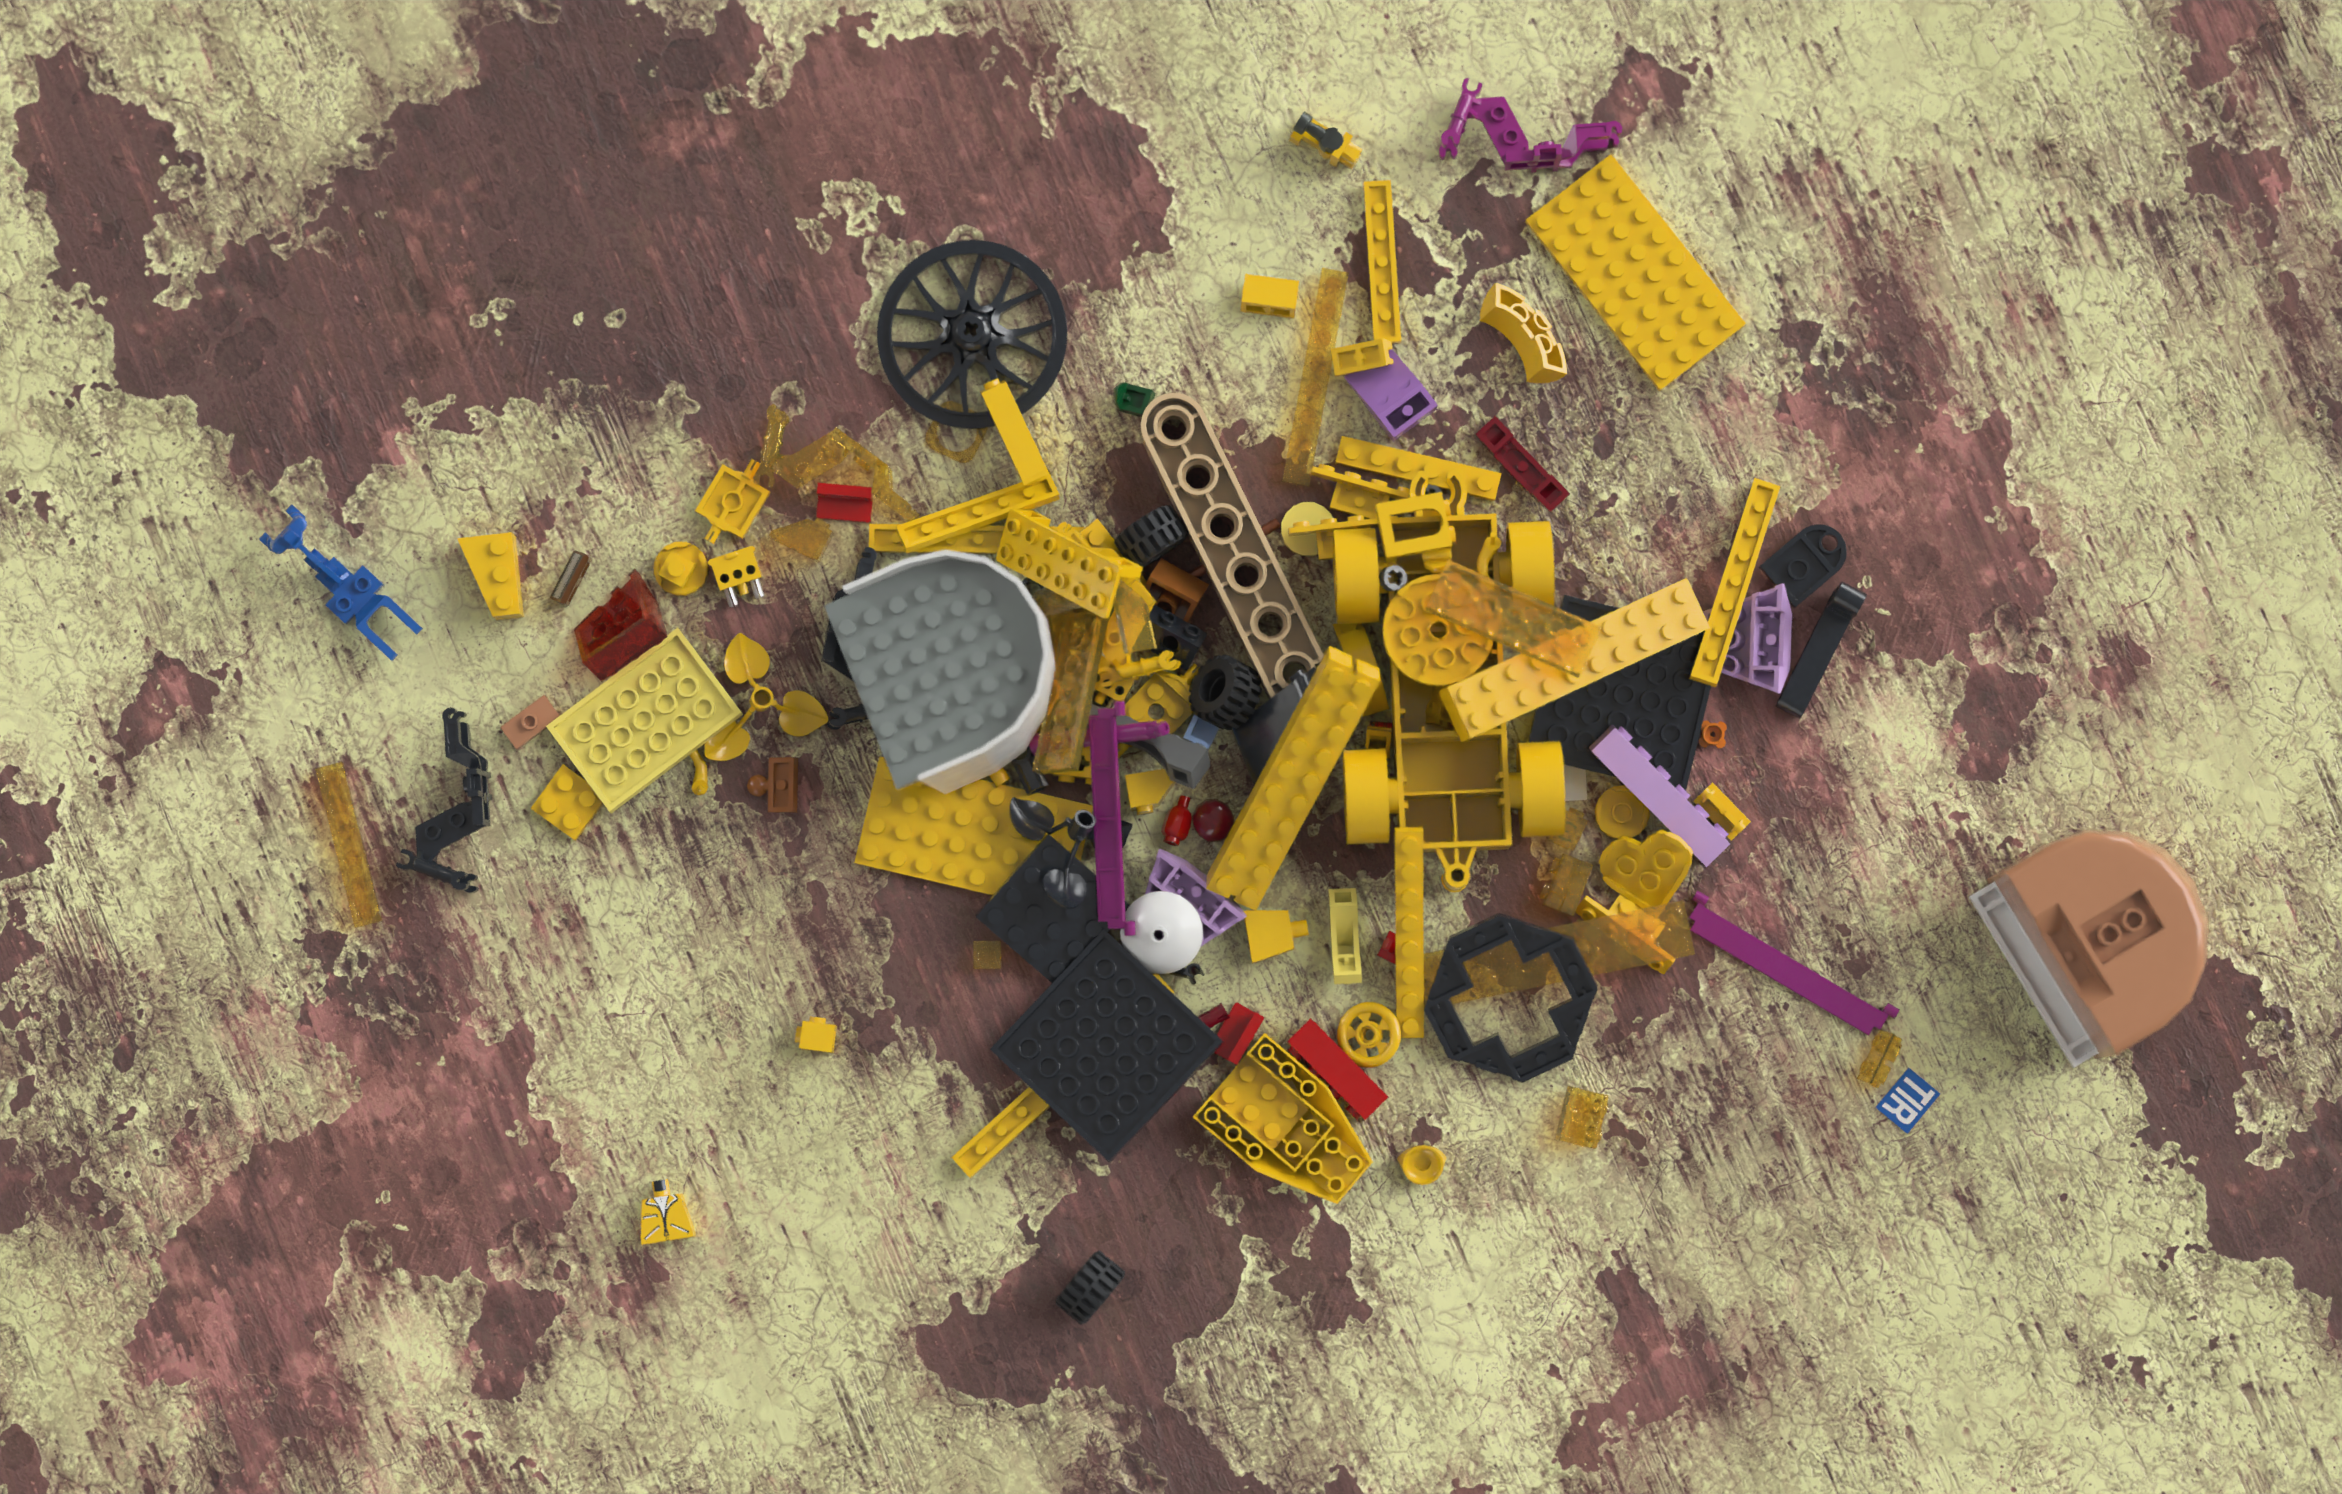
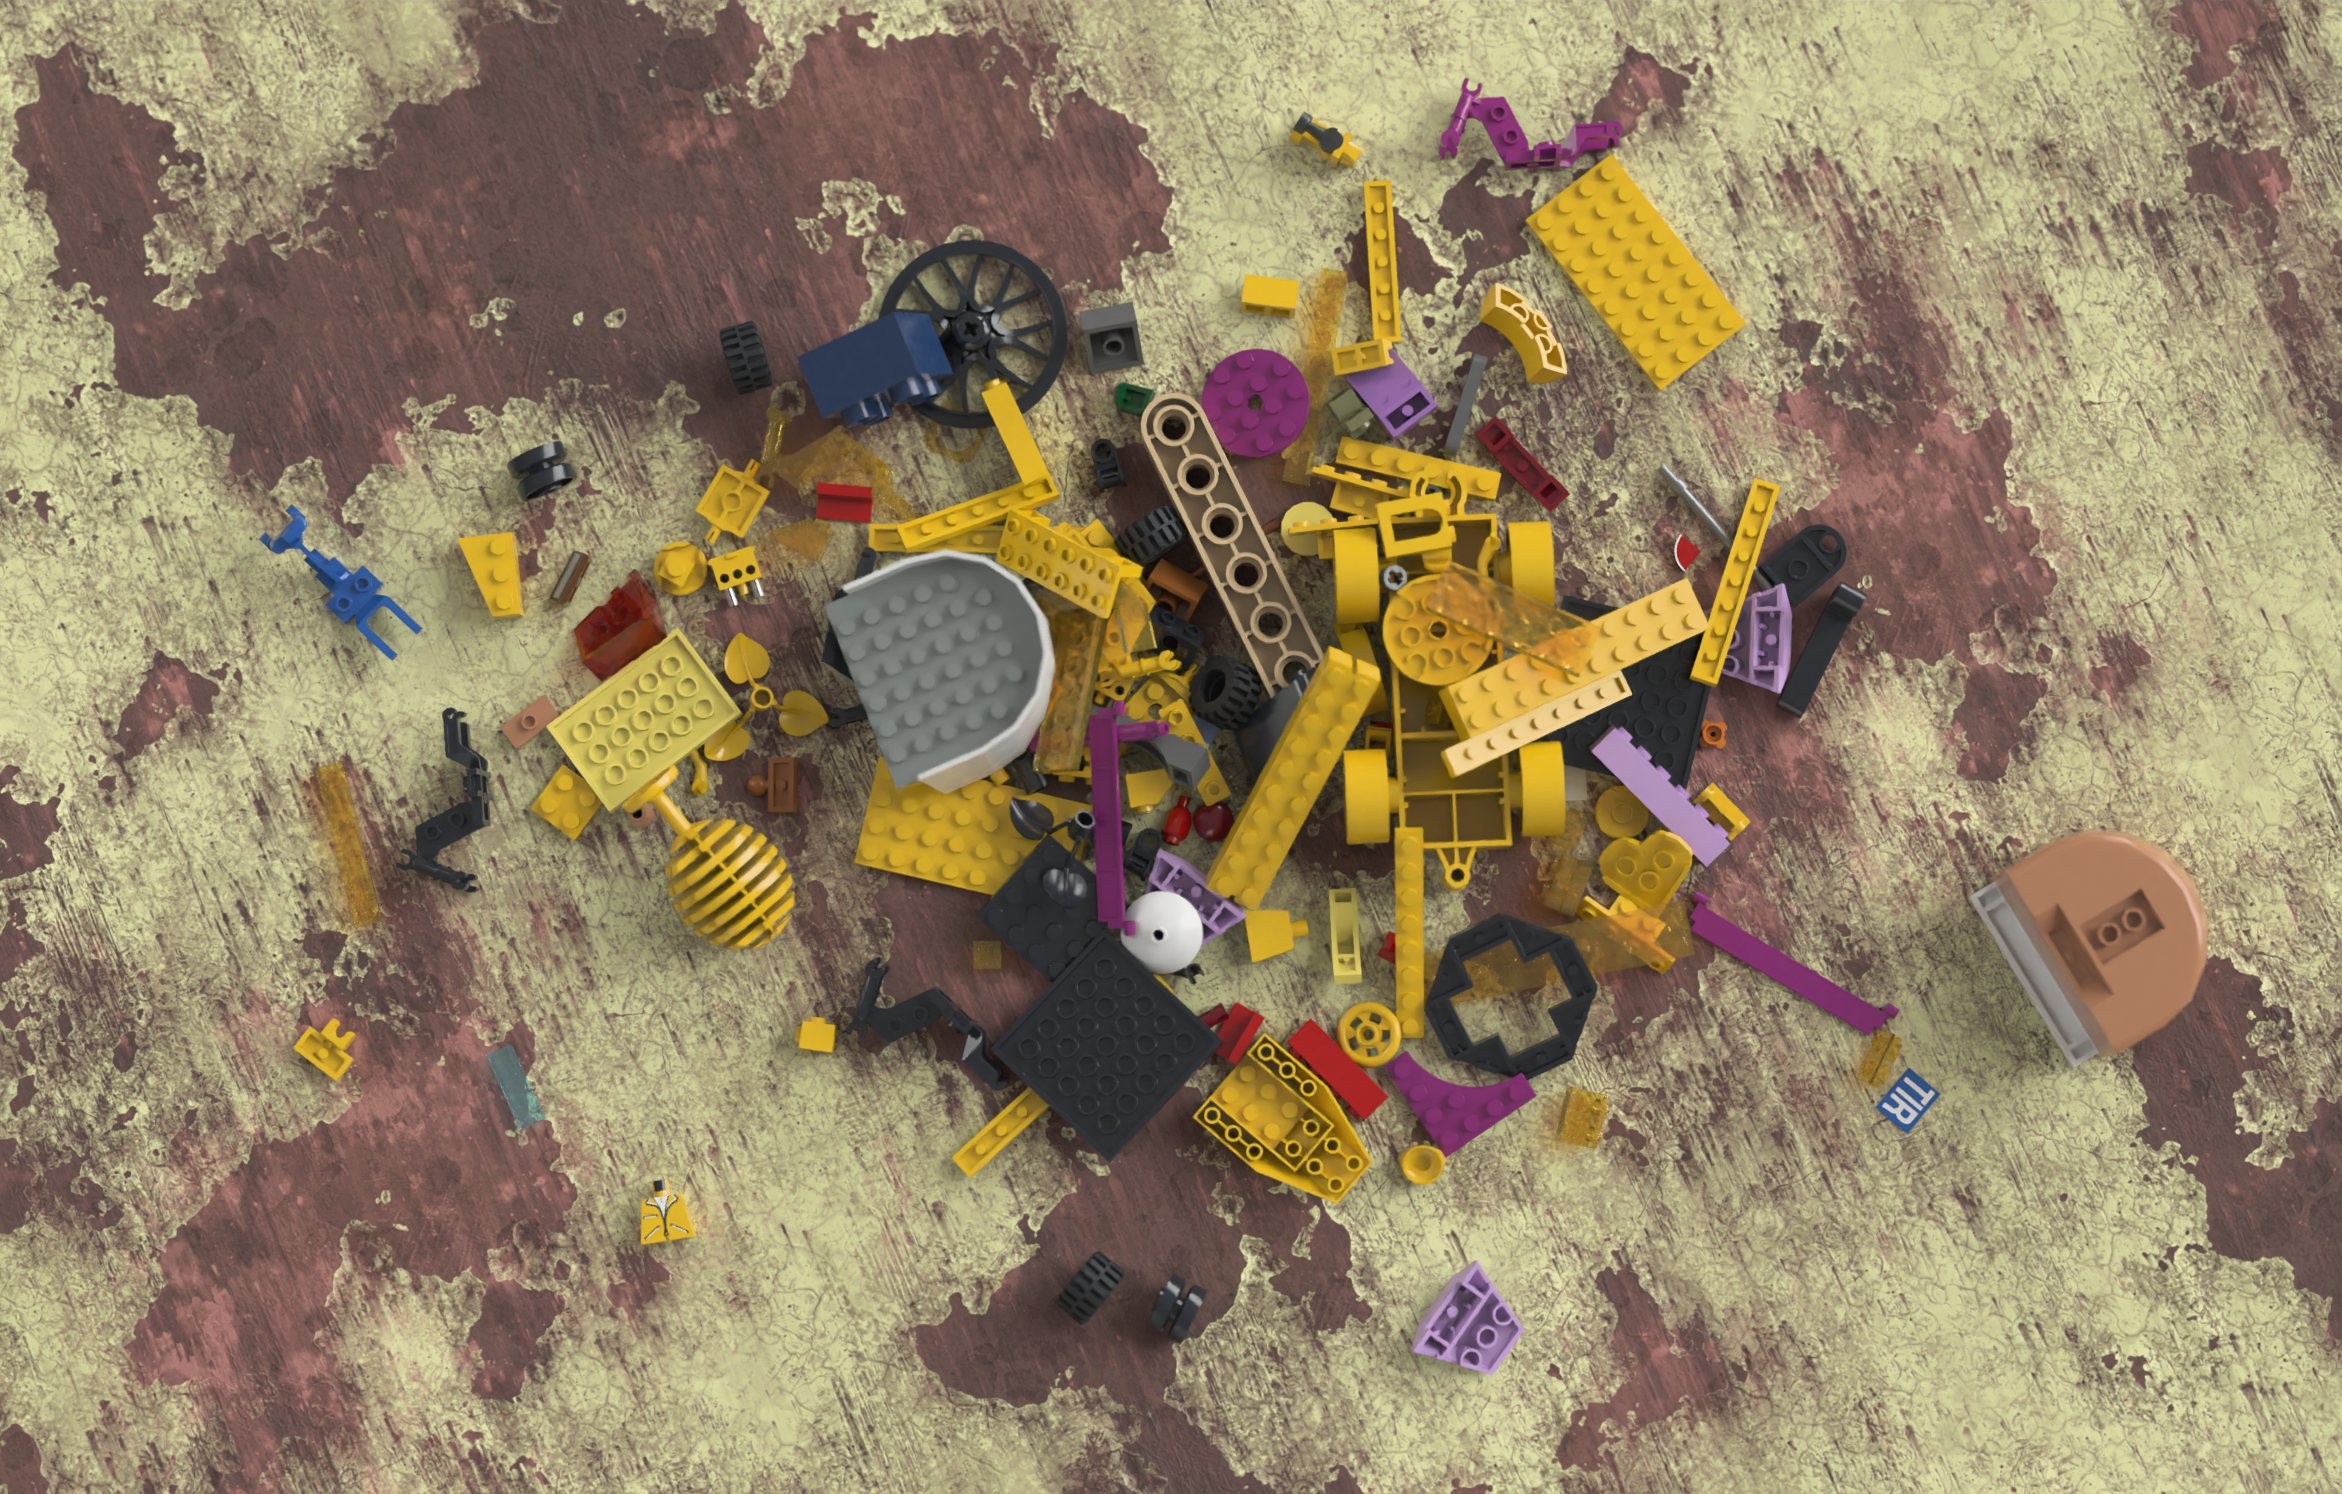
(327, 1049): none -> yellow plate
(515, 1086): none -> clear light blue tile
(541, 471): none -> black wheel
(645, 820): none -> nougat cone
(721, 874): none -> yellow plant
(746, 357): none -> black tyre
(877, 365): none -> dark blue brick
(919, 1013): none -> black piece
(1107, 467): none -> black piece
(1111, 337): none -> dark grey slope
(1142, 855): none -> black piece
(1176, 1308): none -> black wheel
(1180, 722): none -> yellow bracket
(1283, 408): none -> magenta plate
(1350, 413): none -> olive brick
(1454, 1111): none -> magenta plate
(1465, 405): none -> dark grey beam
(1468, 1323): none -> lavender wedge
(1535, 723): none -> yellow plate
(1679, 487): none -> flat silver bar
(1684, 553): none -> red tile

